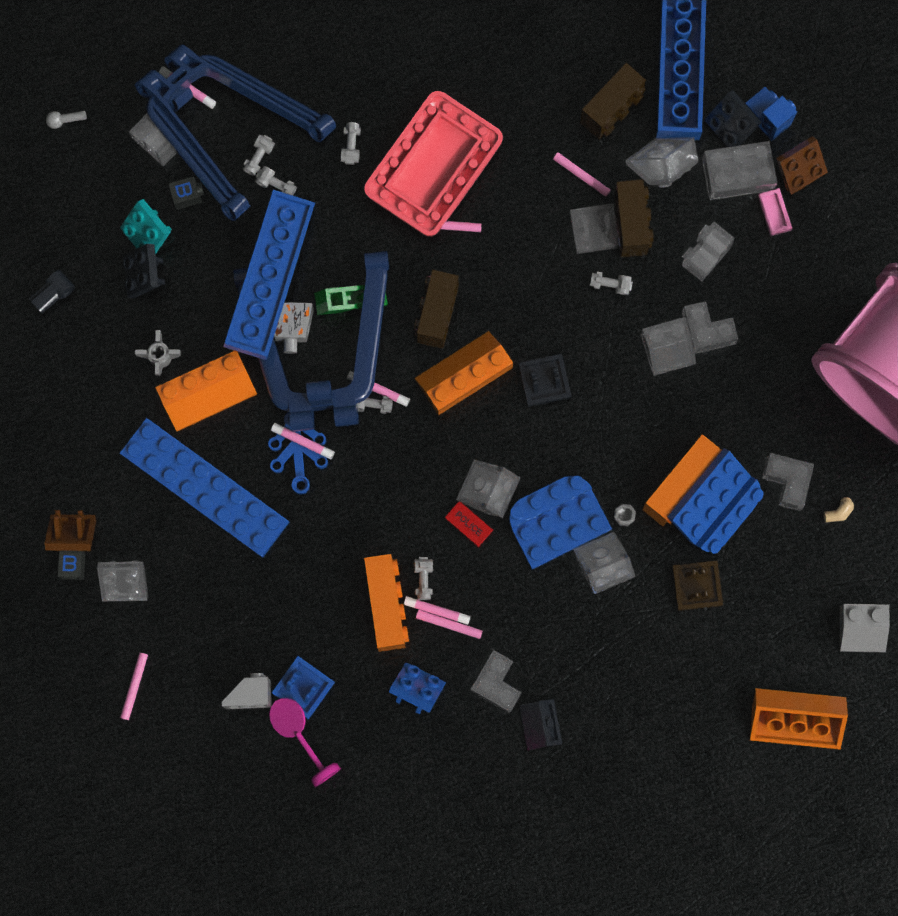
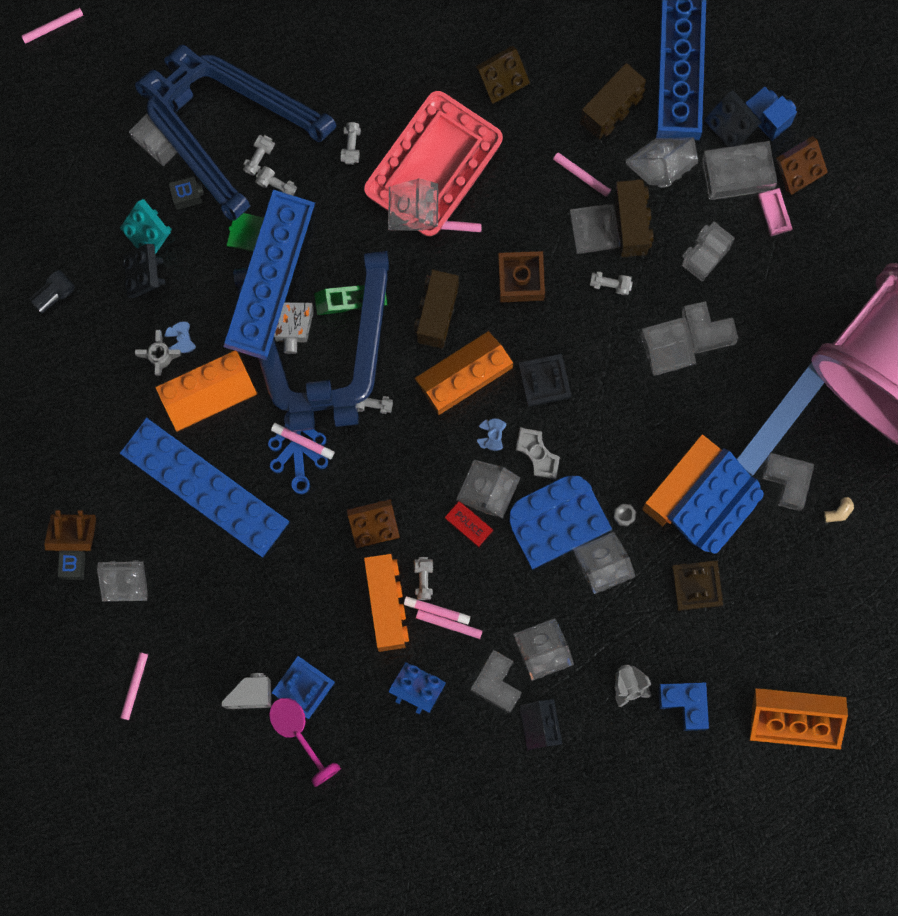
(52, 25): none -> bright pink piece
(55, 119): light grey bar -> none
(181, 330): none -> medium blue piece
(196, 93): bar -> none
(245, 232): none -> green piece
(373, 523): none -> reddish brown plate
(386, 392): bright pink bar -> none
(413, 205): none -> clear slope
(495, 430): none -> medium blue piece
(502, 74): none -> dark brown plate
(521, 276): none -> reddish brown brick
(543, 461): none -> light grey tile
(543, 649): none -> clear slope
(631, 684): none -> light grey brick
(692, 700): none -> blue brick
(780, 420): none -> medium blue brick
(864, 627): light grey slope -> none

